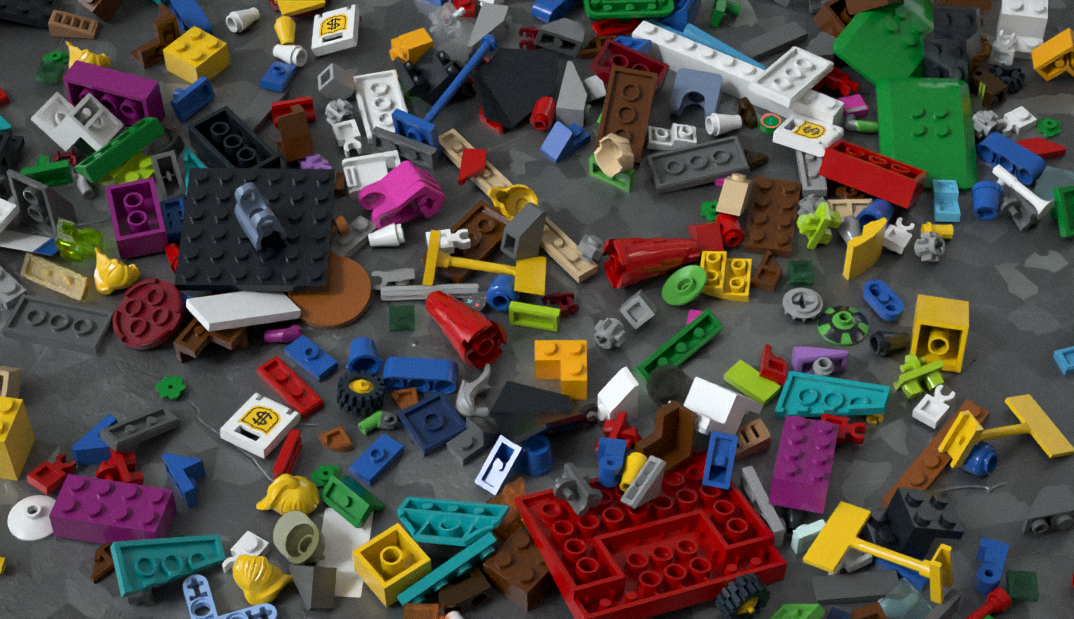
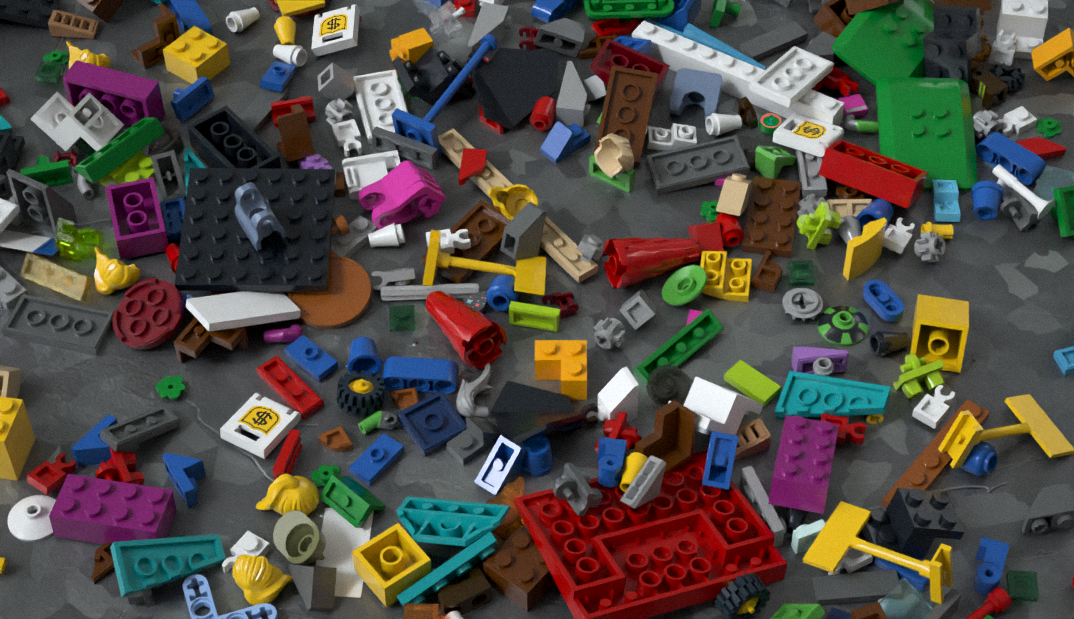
(771, 159): none -> bright green slope
(771, 367): red tile -> none

